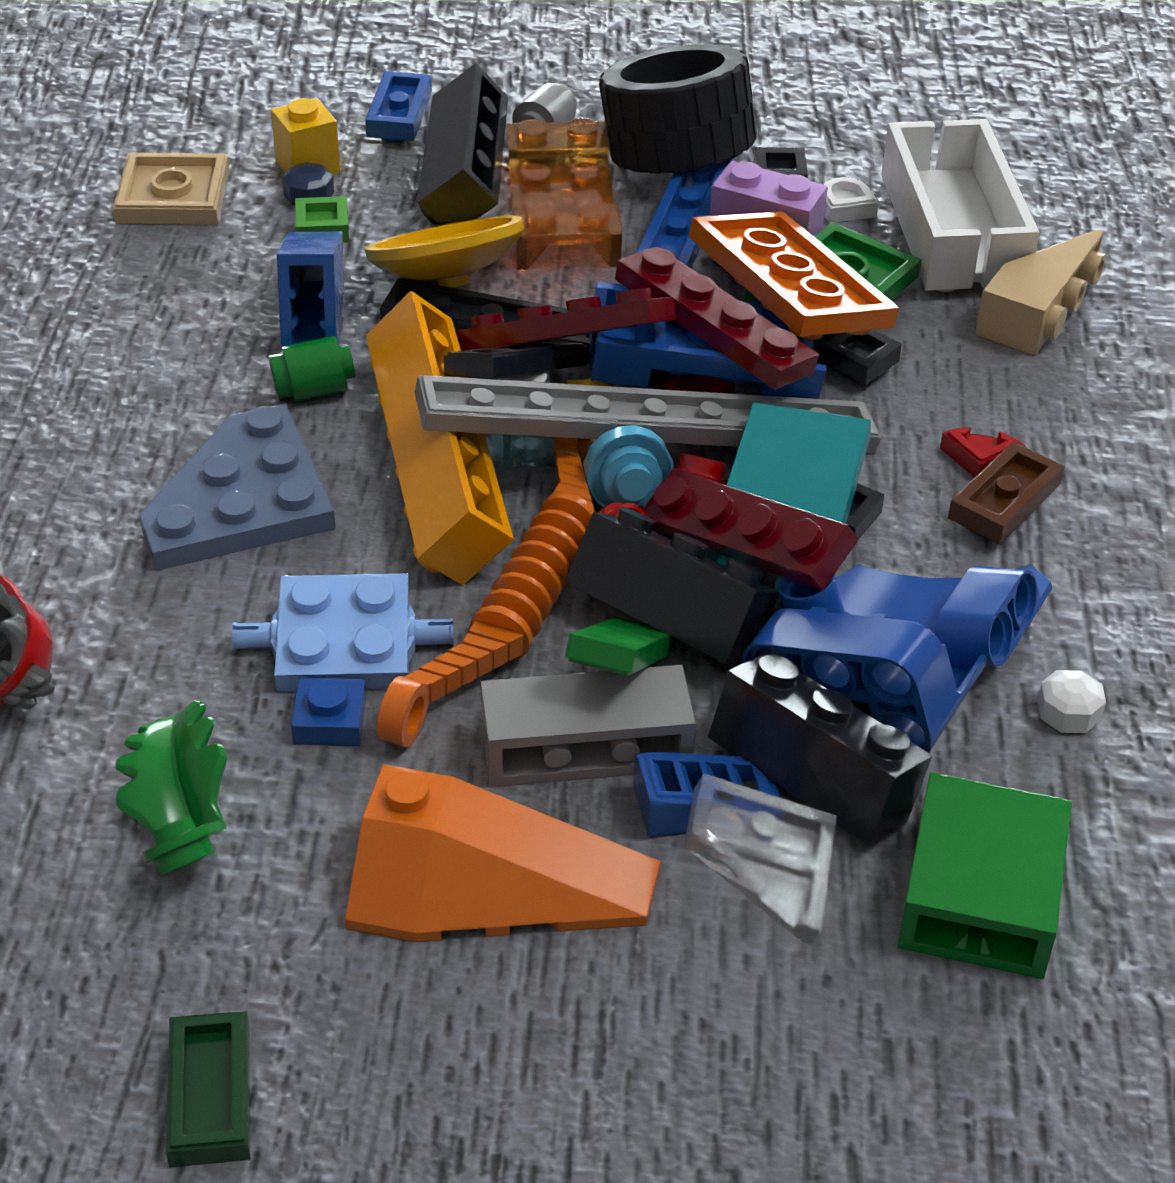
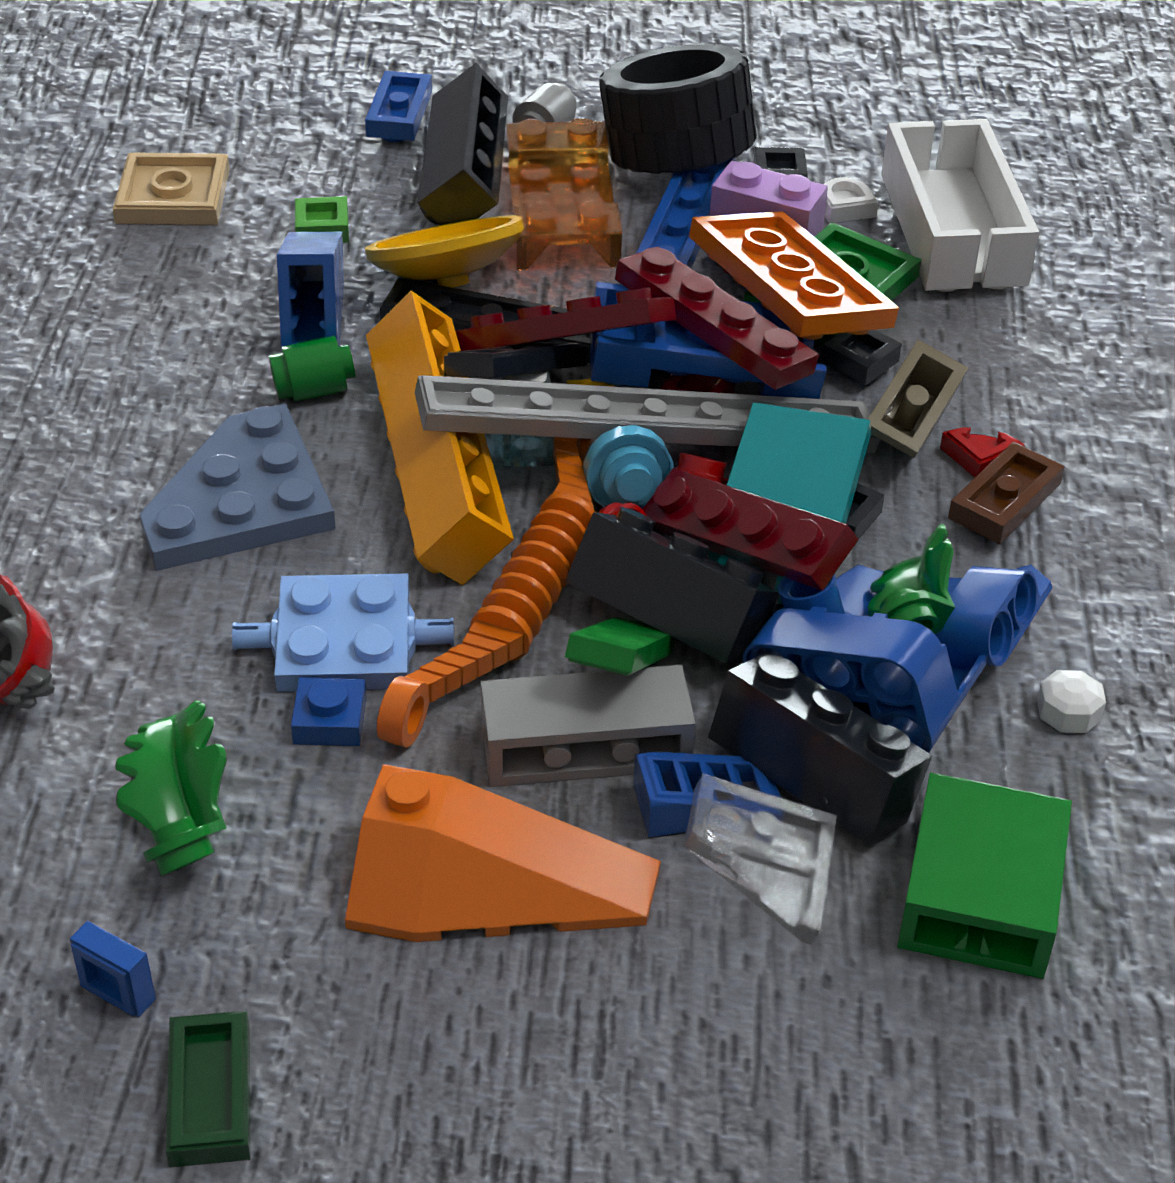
(112, 969): none -> blue tile
(304, 134): yellow brick -> none
(307, 181): dark blue tile -> none
(916, 398): none -> dark tan slope
(918, 586): none -> green plant
(1034, 293): tan slope -> none

